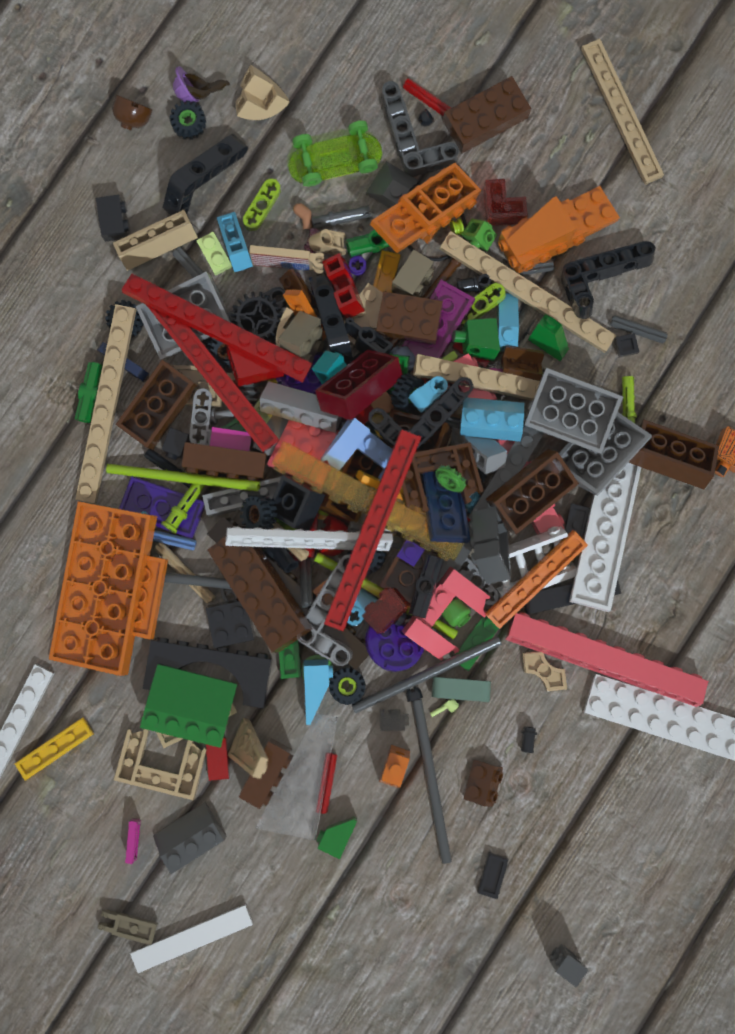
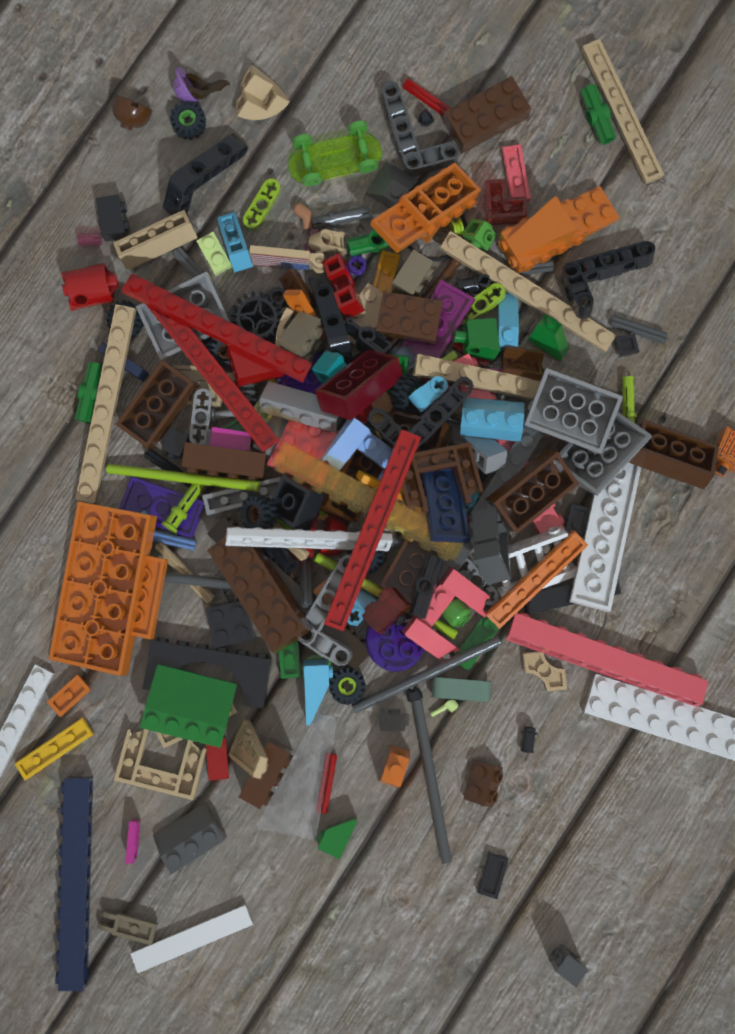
(69, 695): none -> orange plate
(75, 883): none -> dark blue brick
(89, 239): none -> clear pink pin
(89, 286): none -> red cylinder
(410, 553): dark purple plate -> none
(444, 476): bright green gear -> none
(515, 171): none -> coral tile
(598, 114): none -> green piece

